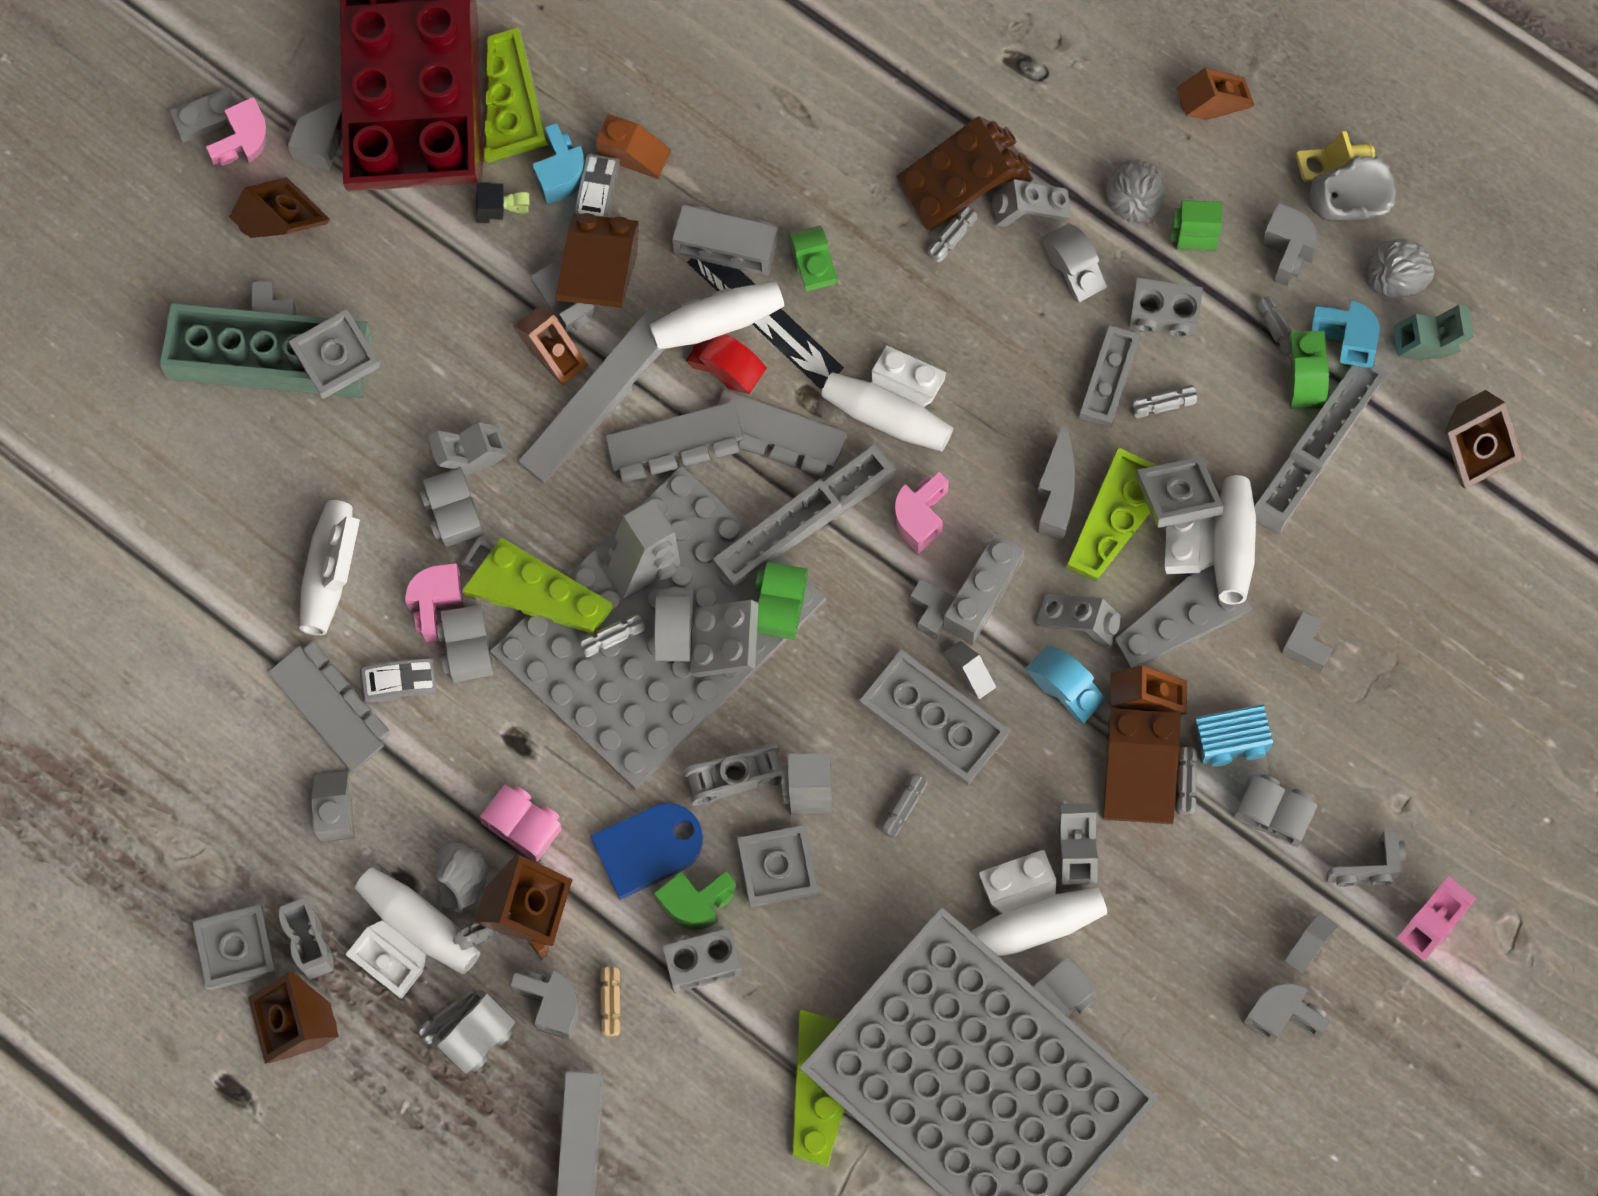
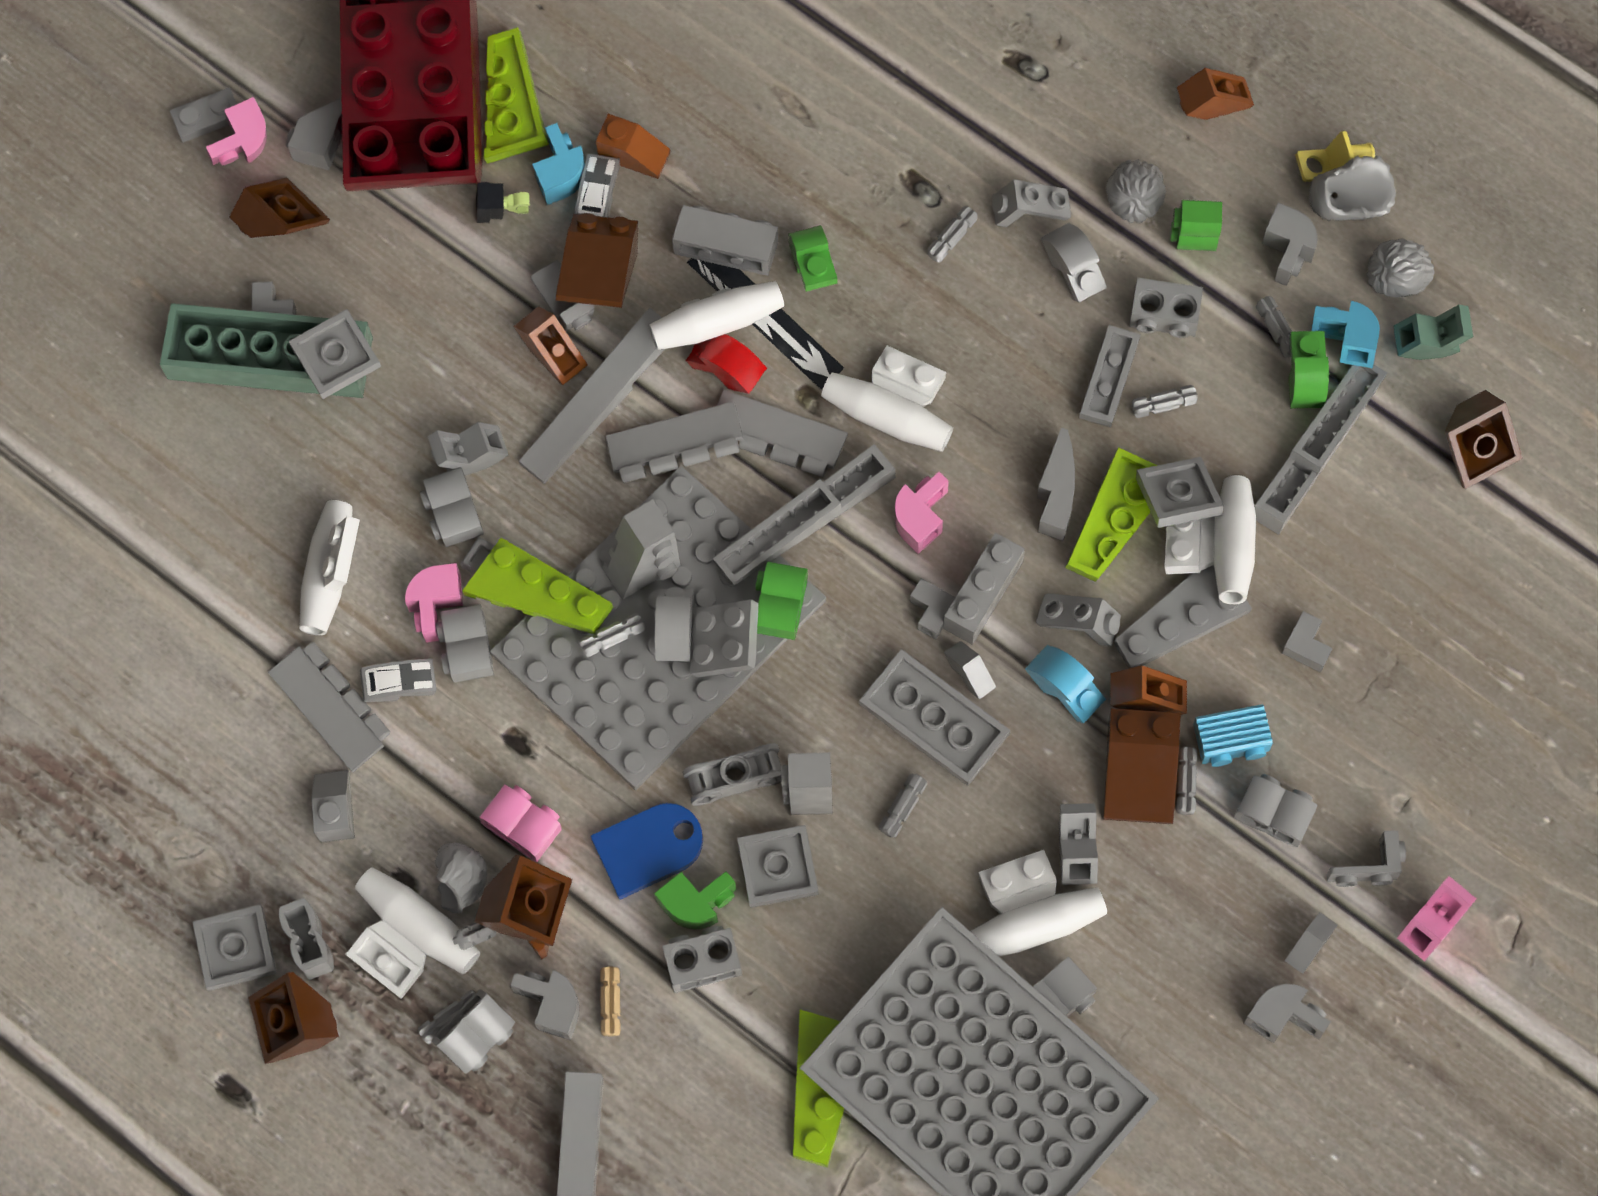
(963, 170): reddish brown bracket -> none

